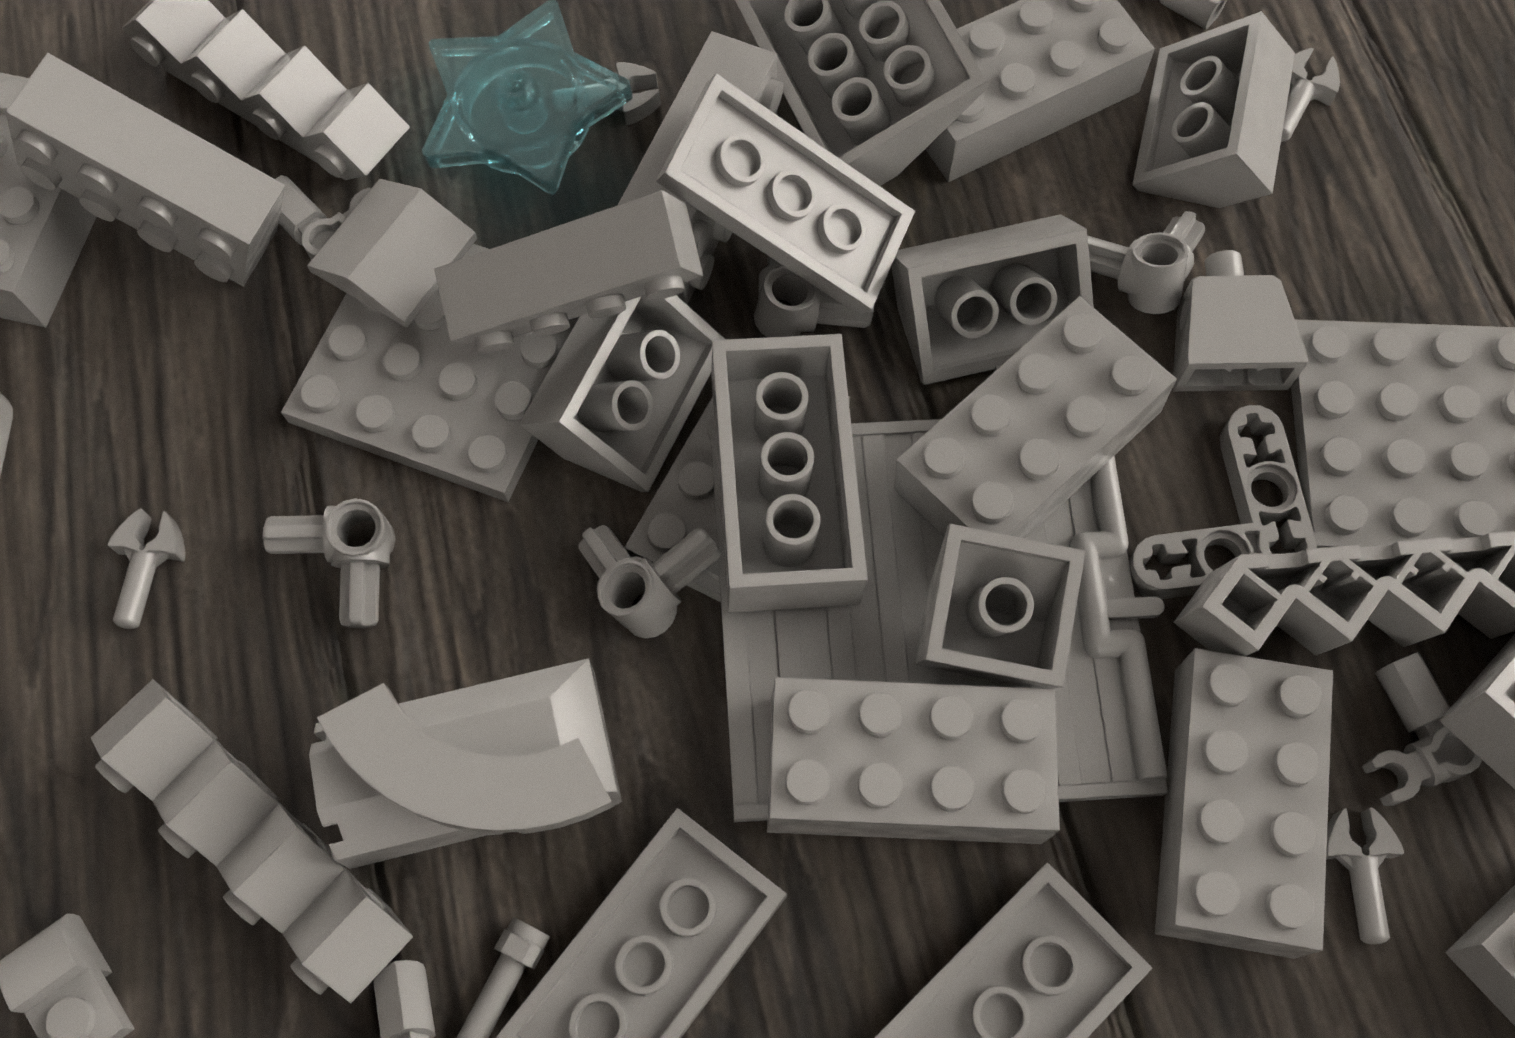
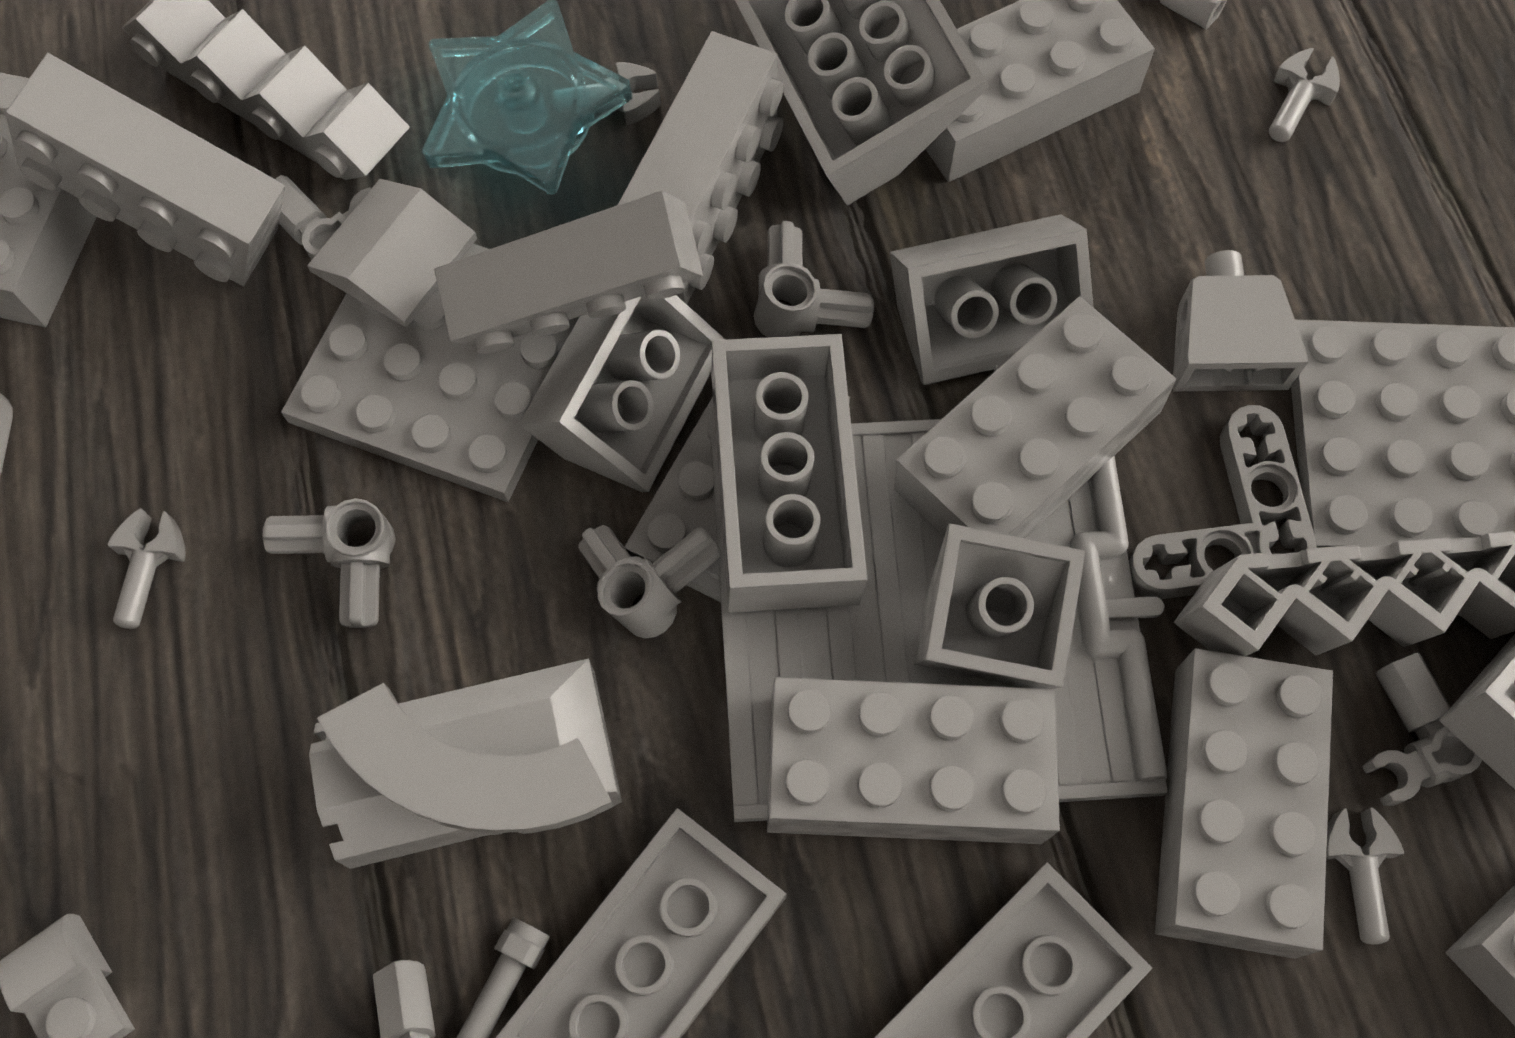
(260, 849): light grey brick -> none
(786, 195): plate -> none
(1153, 265): light grey axle -> none
(1217, 115): light grey slope -> none

